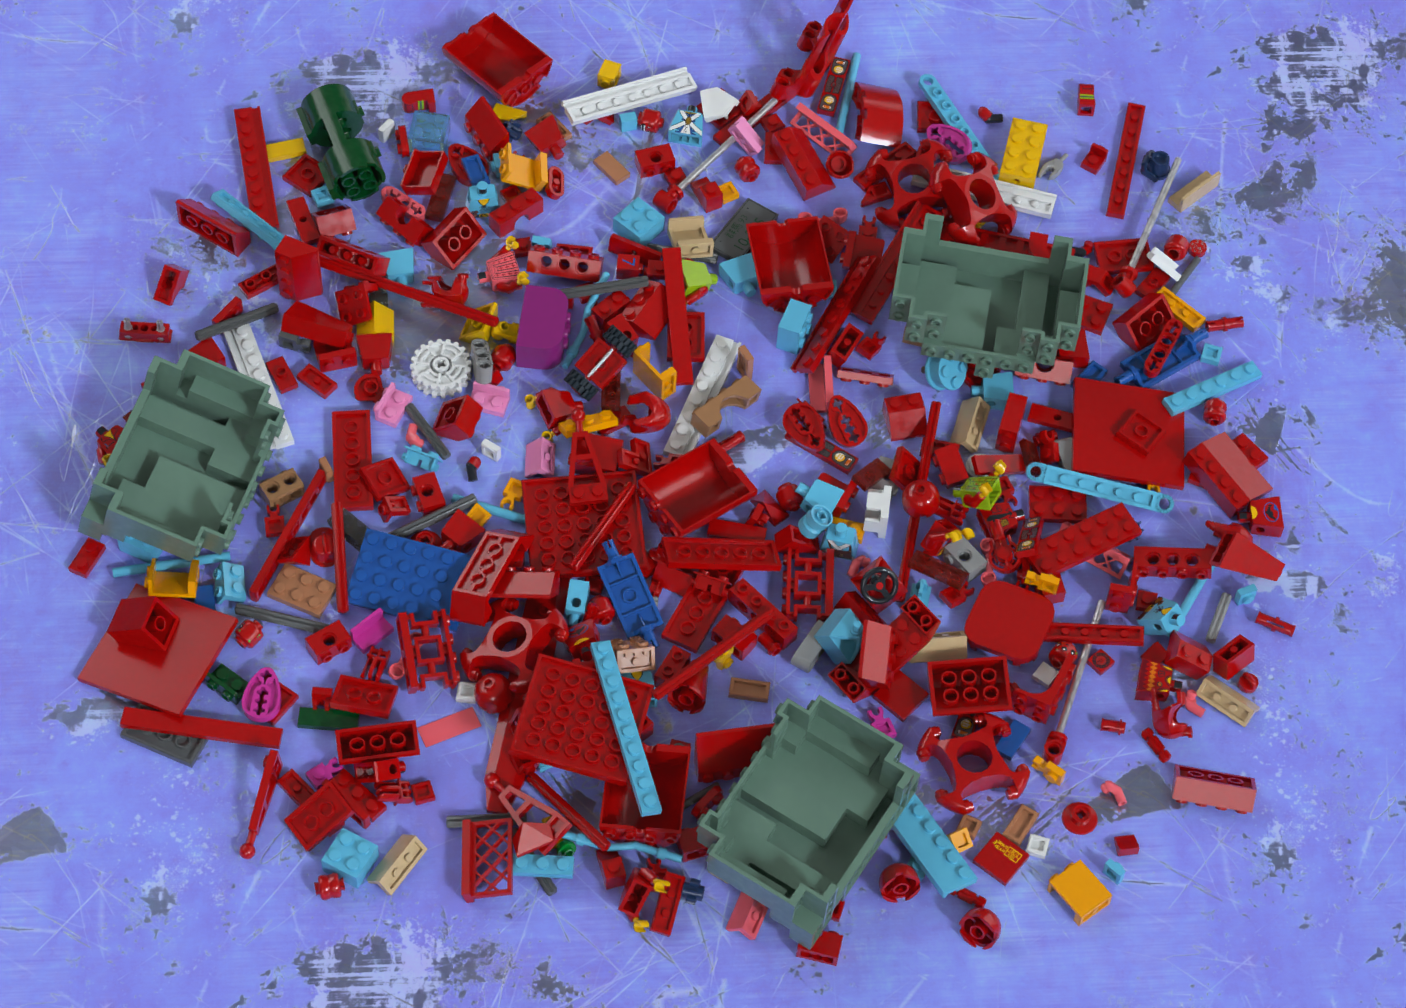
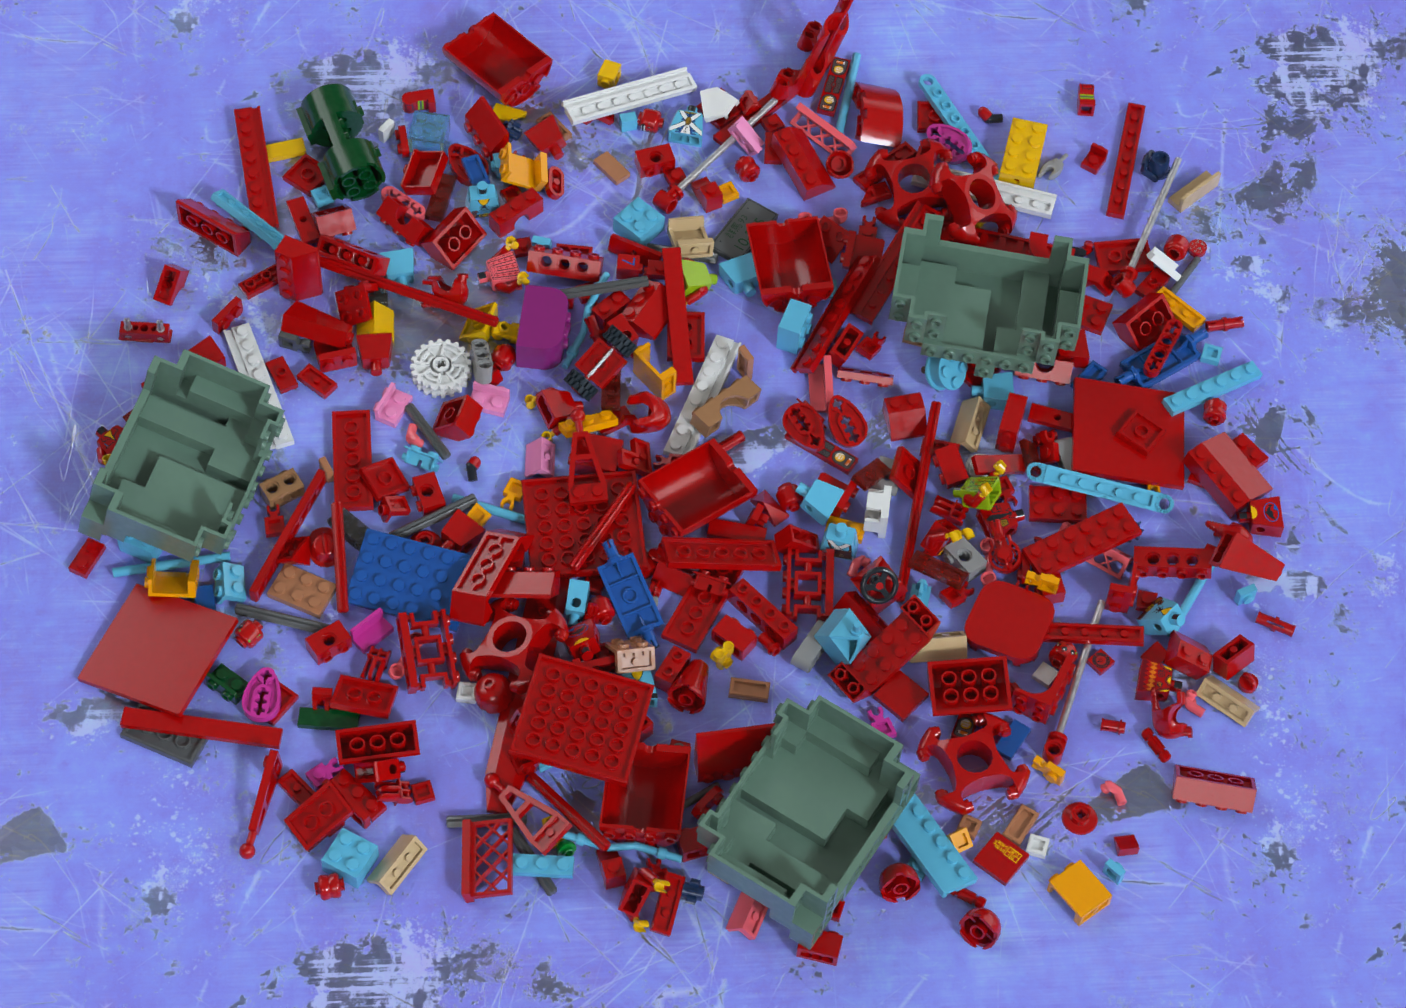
(143, 623): red slope -> none
(236, 322): dark grey axle -> none
(368, 388): red animal -> none
(449, 727): coral sticker -> none
(491, 450): white tile -> none
(532, 837): slope -> none
(625, 728): medium azure plate -> none
(713, 653): red axle -> none
(815, 521): medium azure wheel -> none
(877, 655): slope -> none
(920, 498): red cylinder -> none
(1029, 537): tile -> none
(1218, 617): light grey axle -> none

